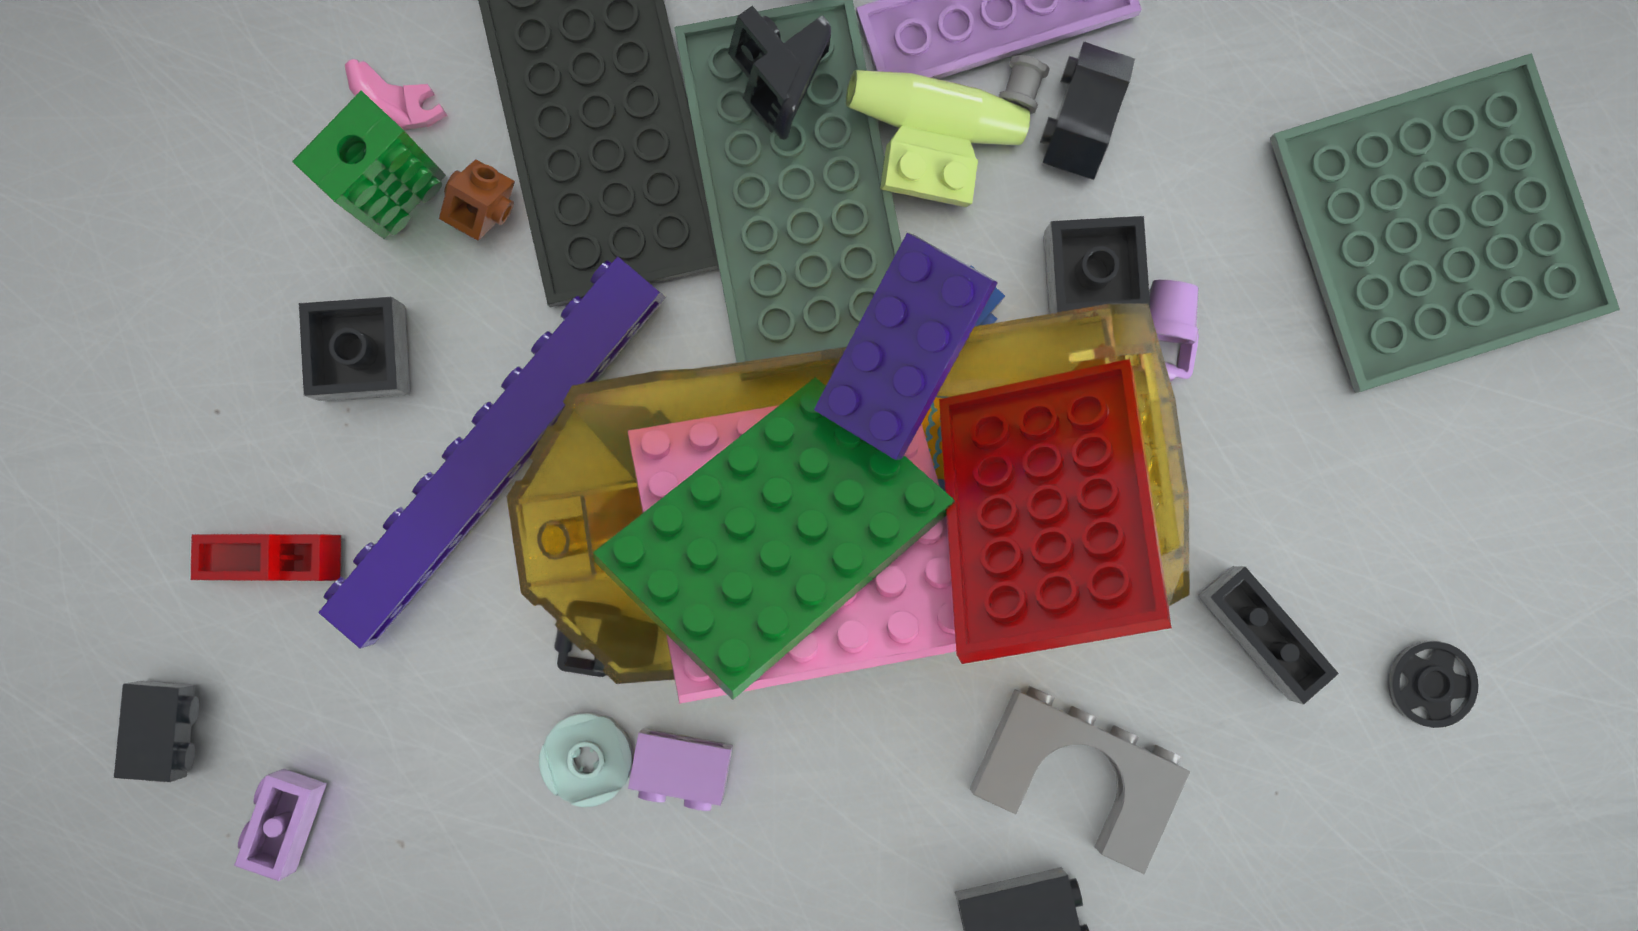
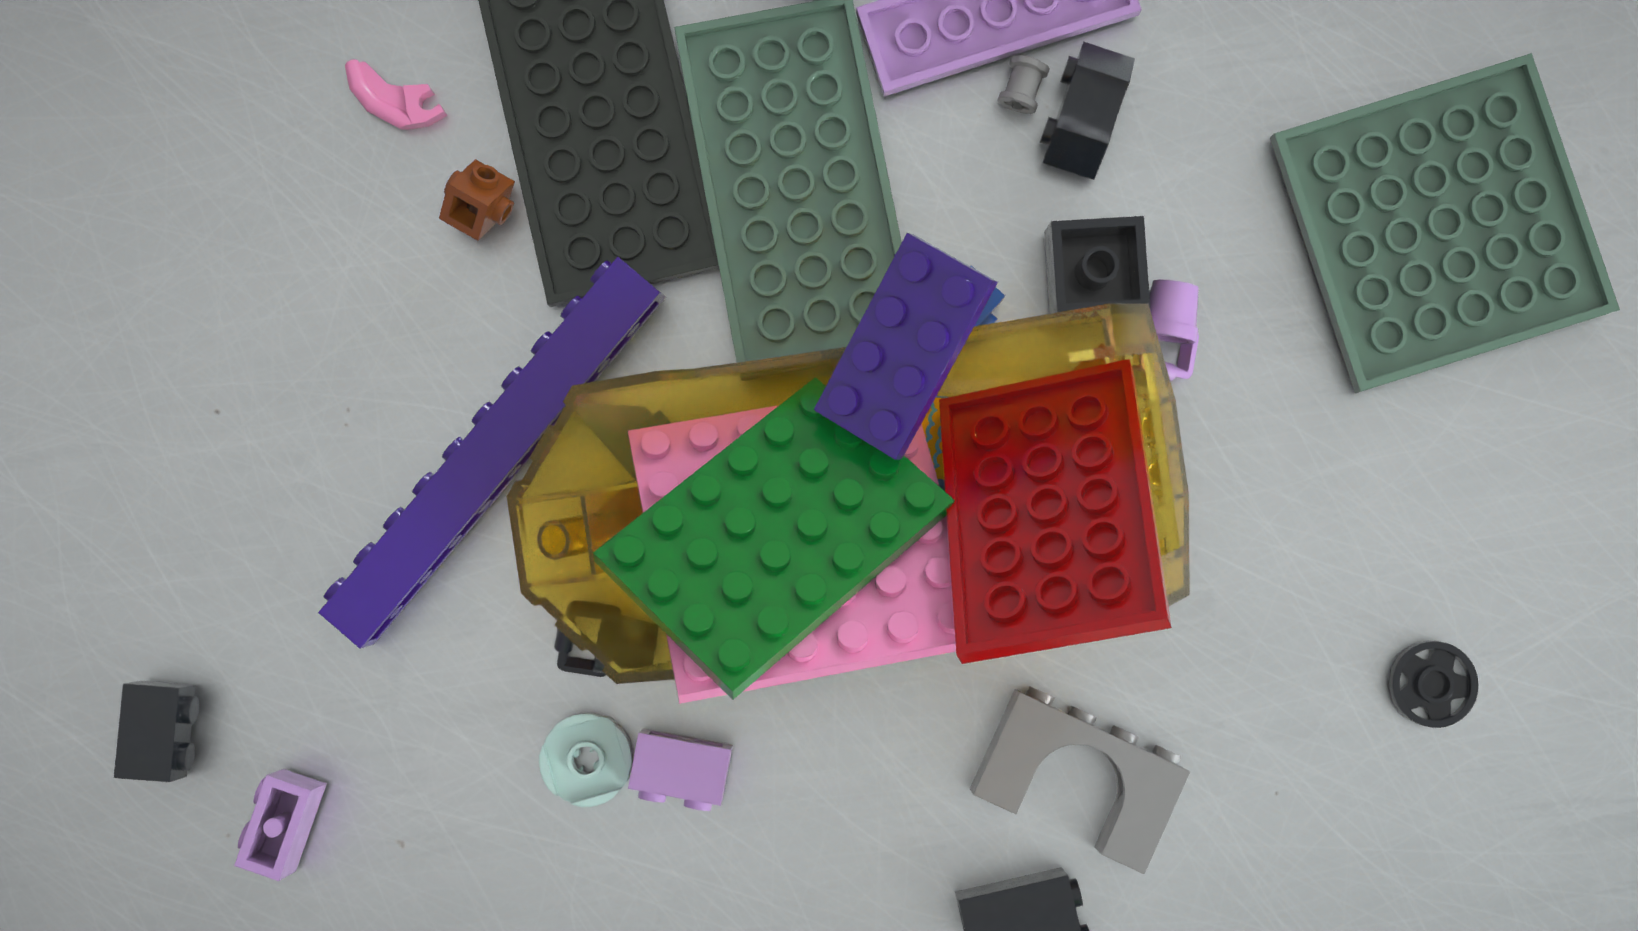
(266, 557): red slope -> none
(354, 349): black brick -> none
(370, 167): green brick -> none
(777, 70): black piece -> none
(936, 126): yellowish green plate -> none
(1268, 634): black brick -> none

